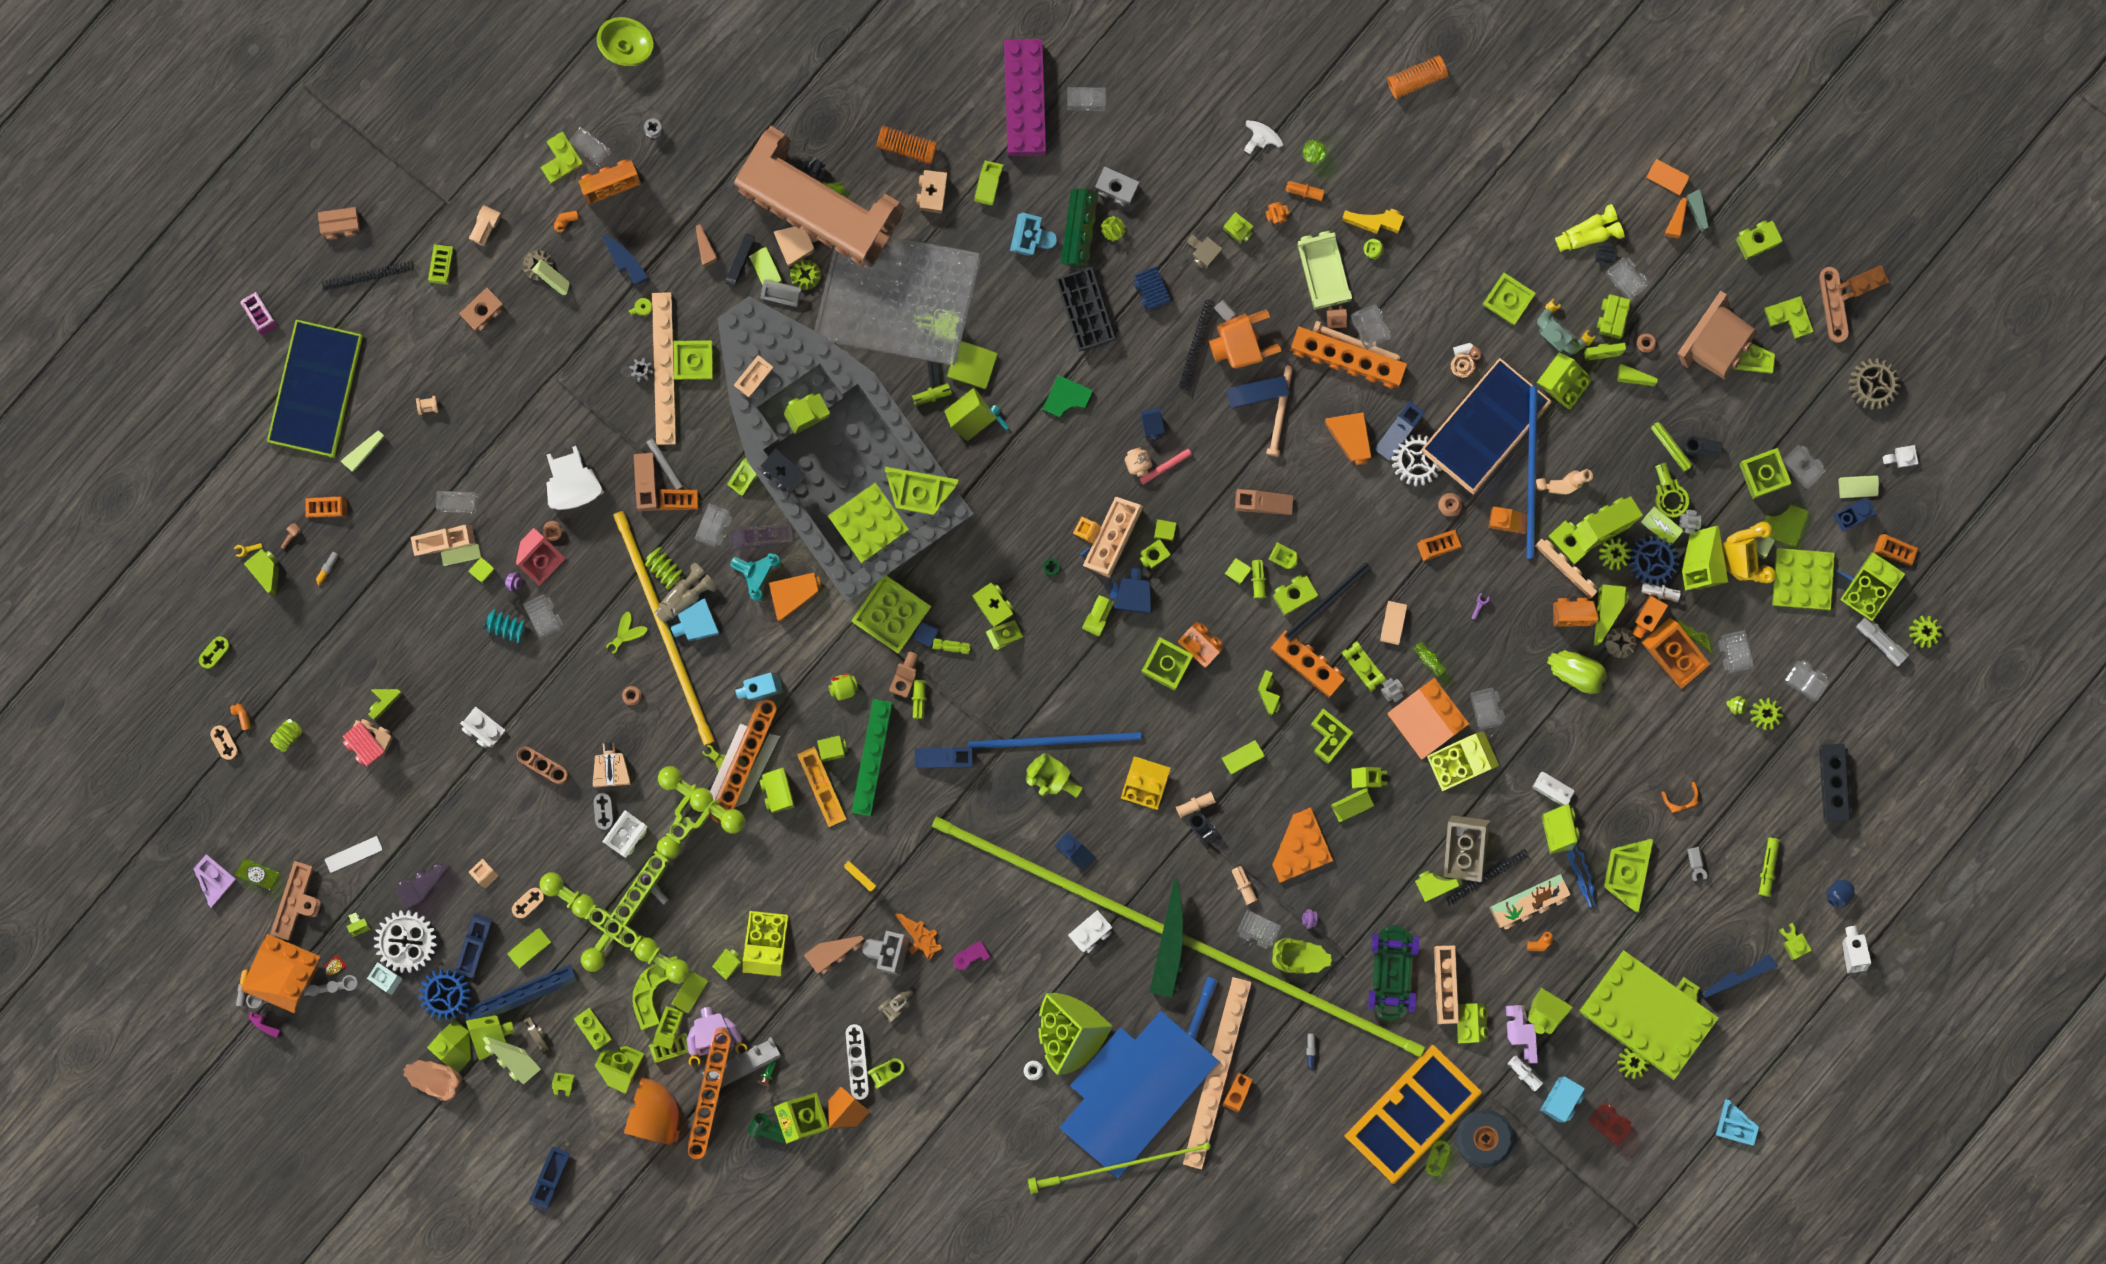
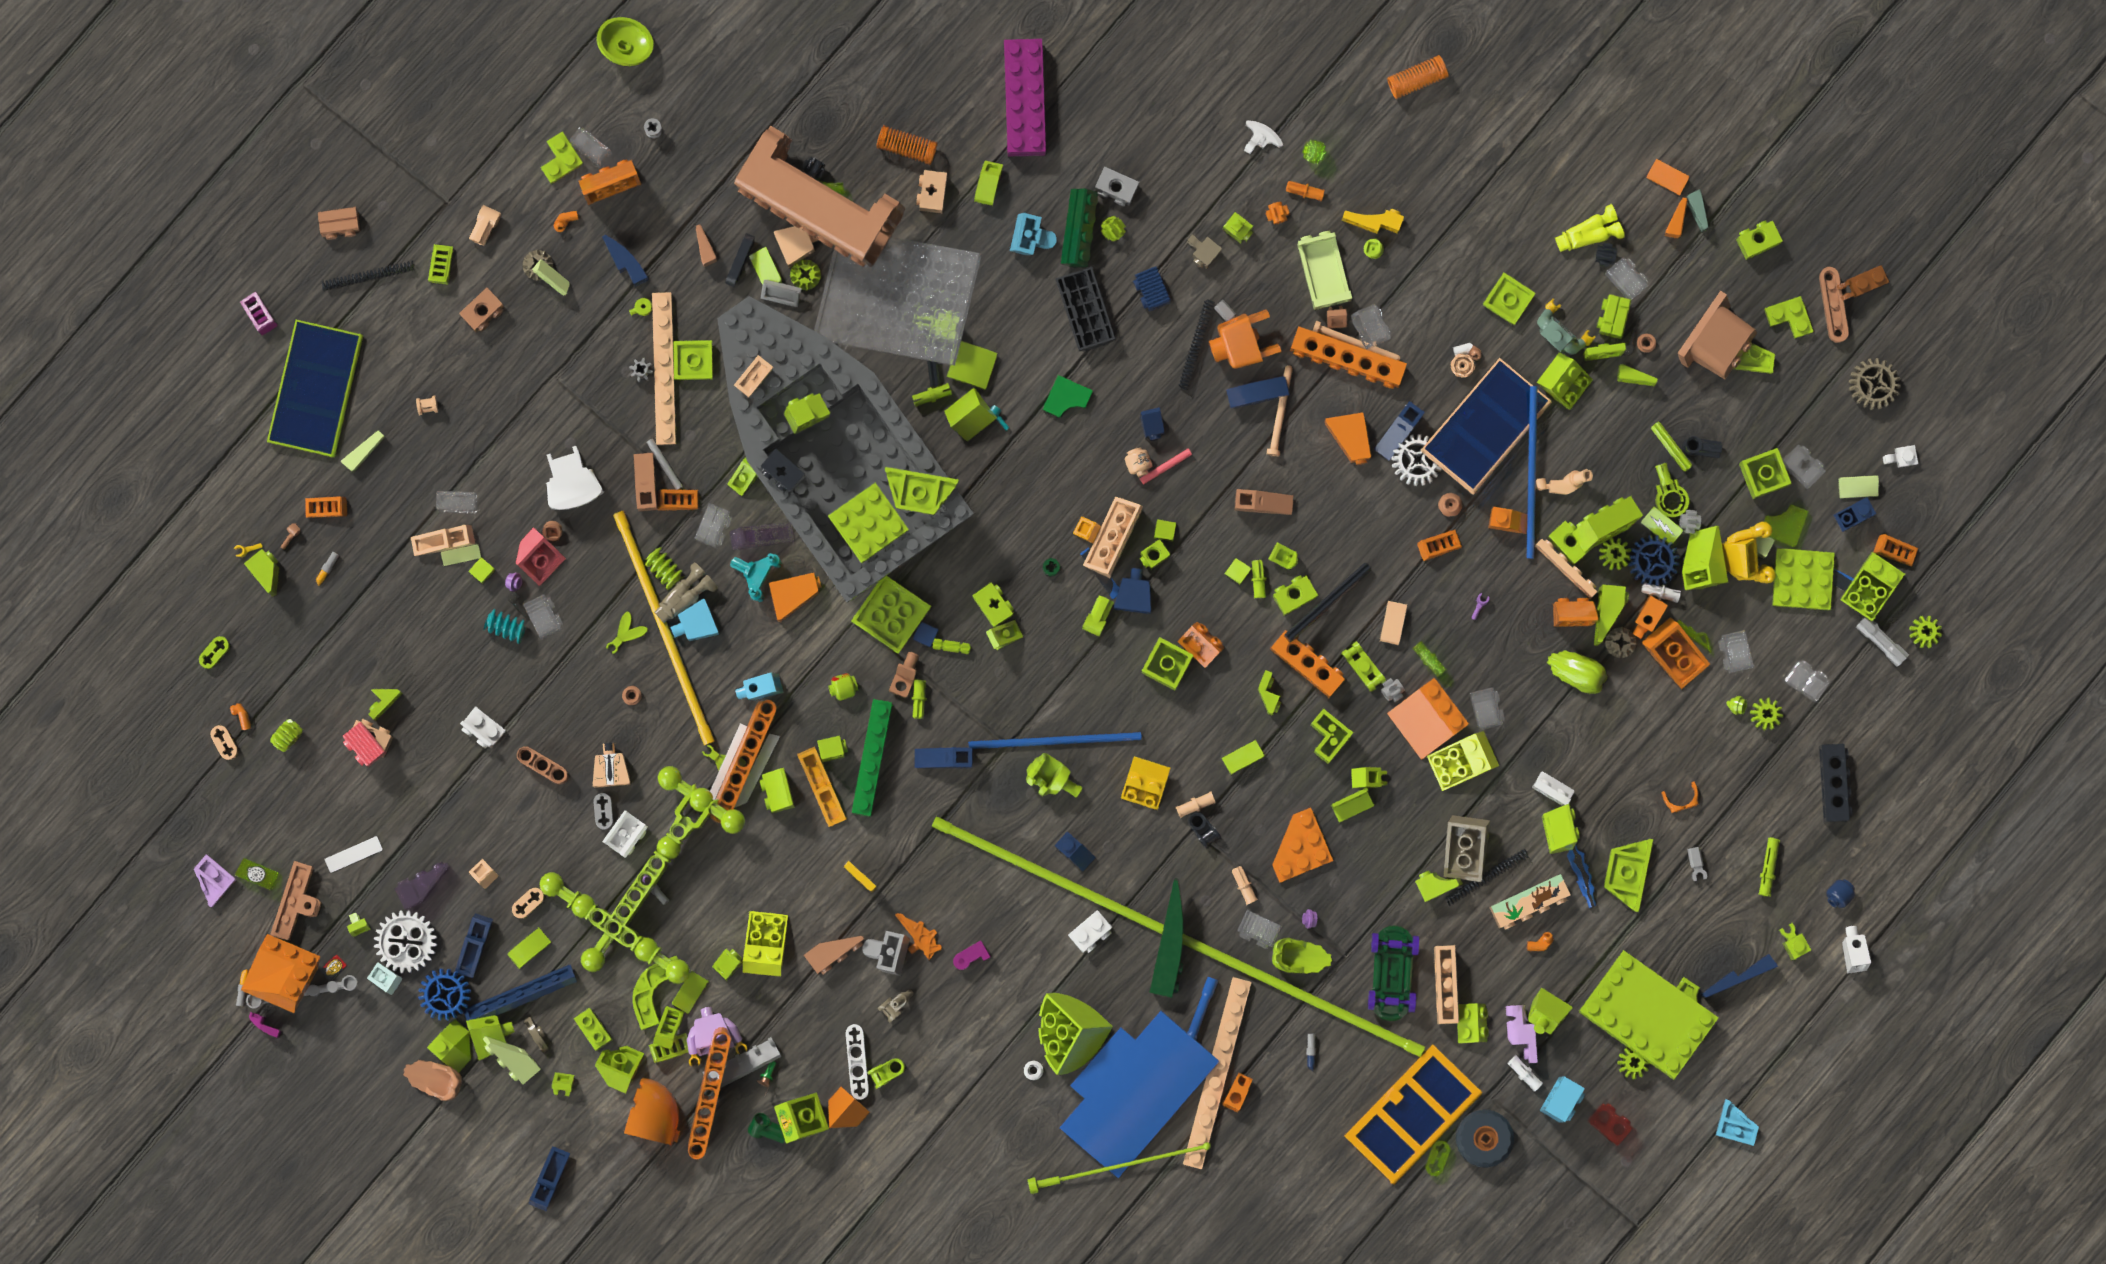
(1086, 99): clear brick -> none

